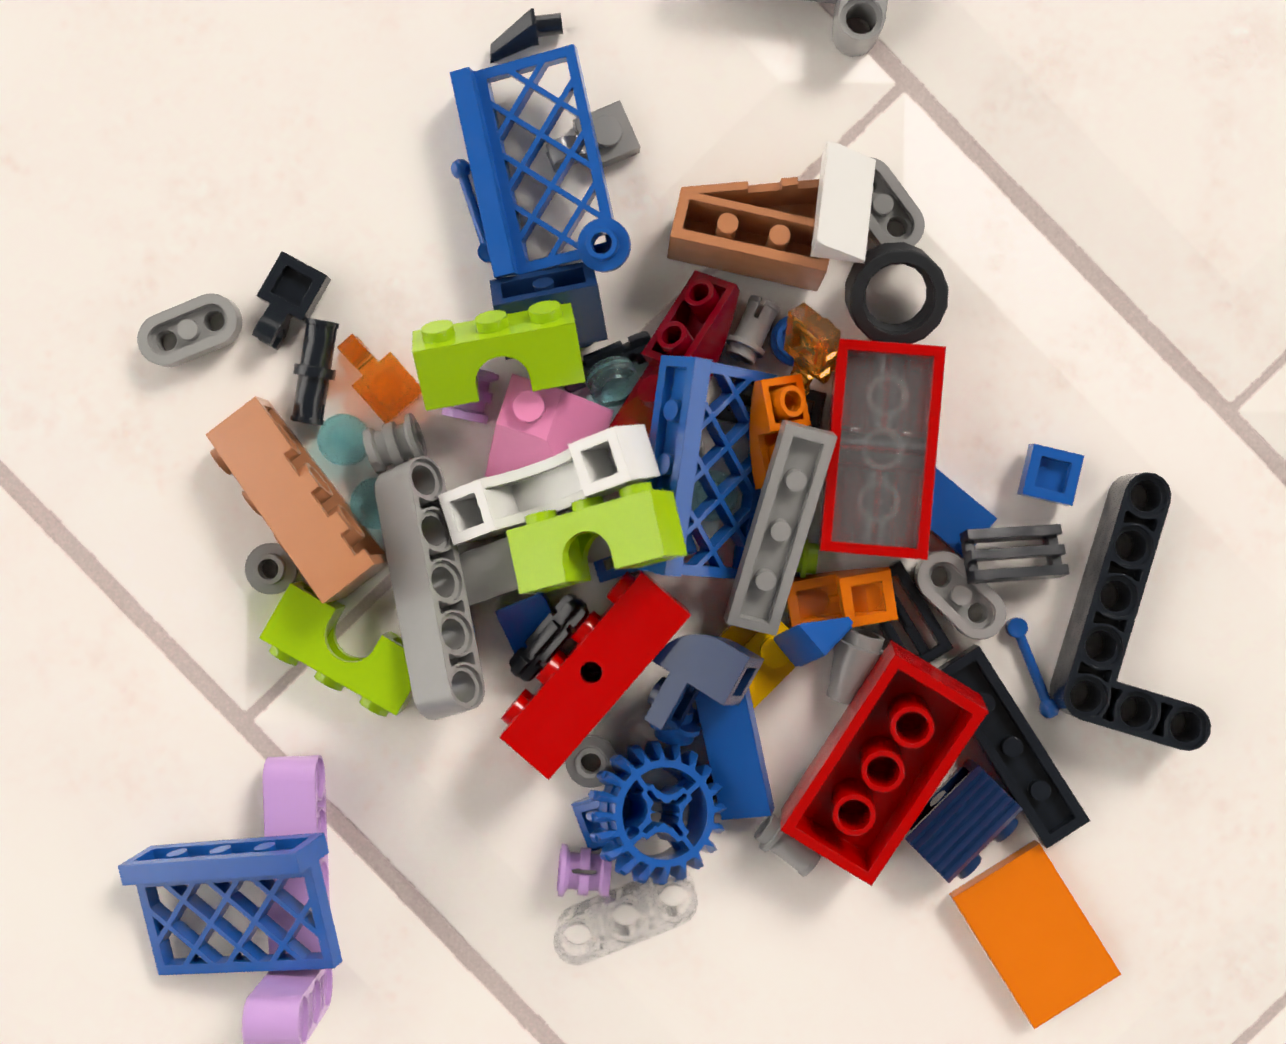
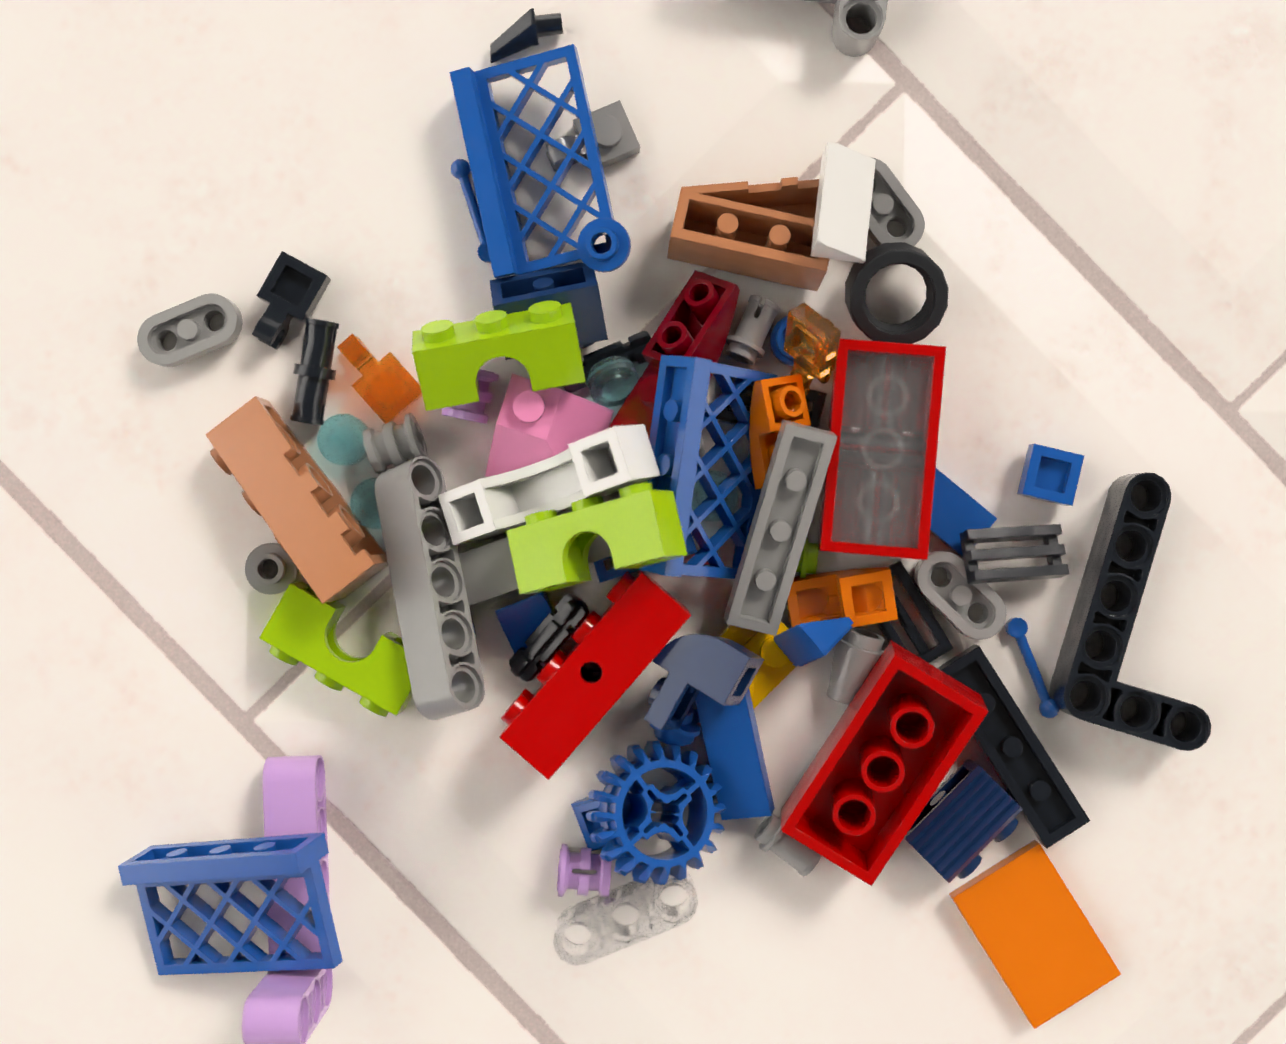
(595, 745): light grey plate -> none

